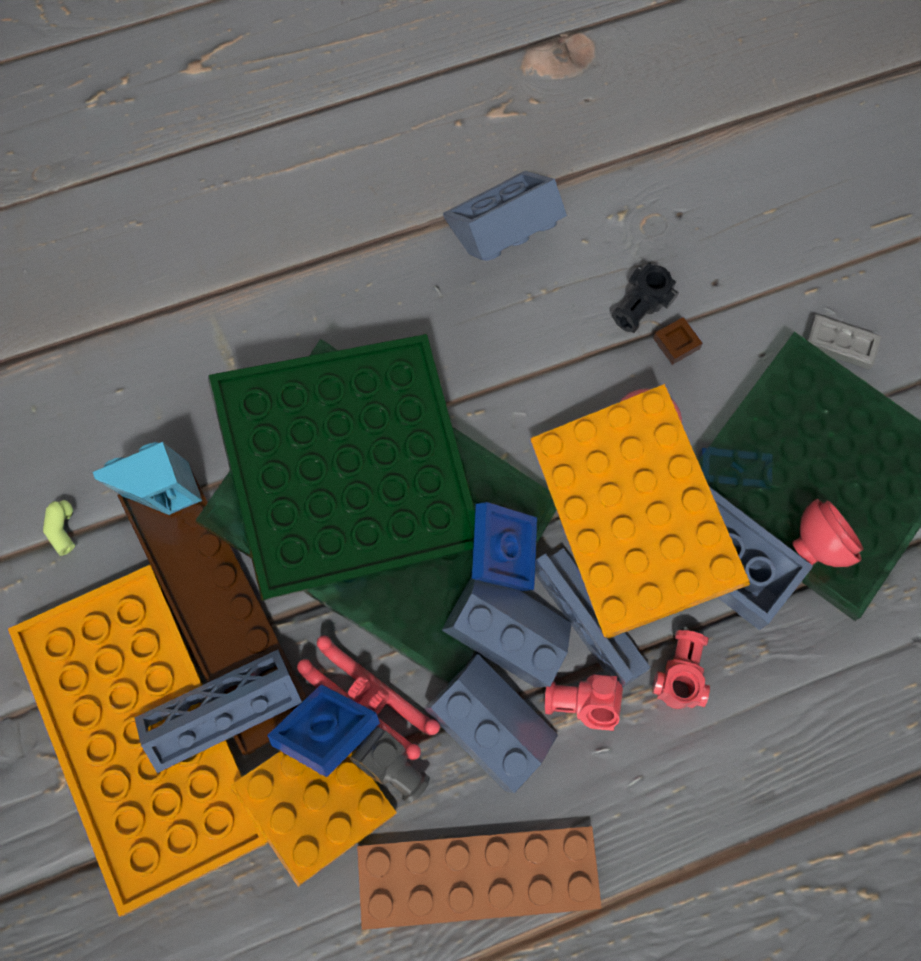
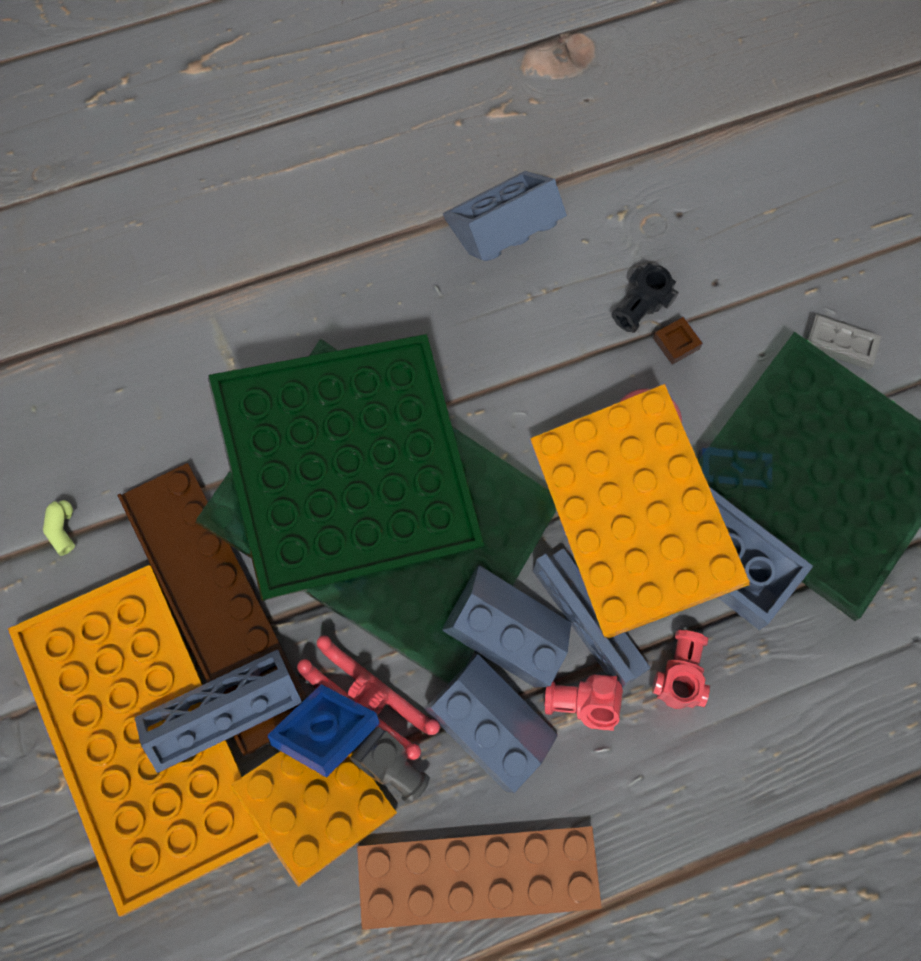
(152, 478): medium azure slope -> none
(504, 547): blue plate -> none
(827, 537): coral piece -> none

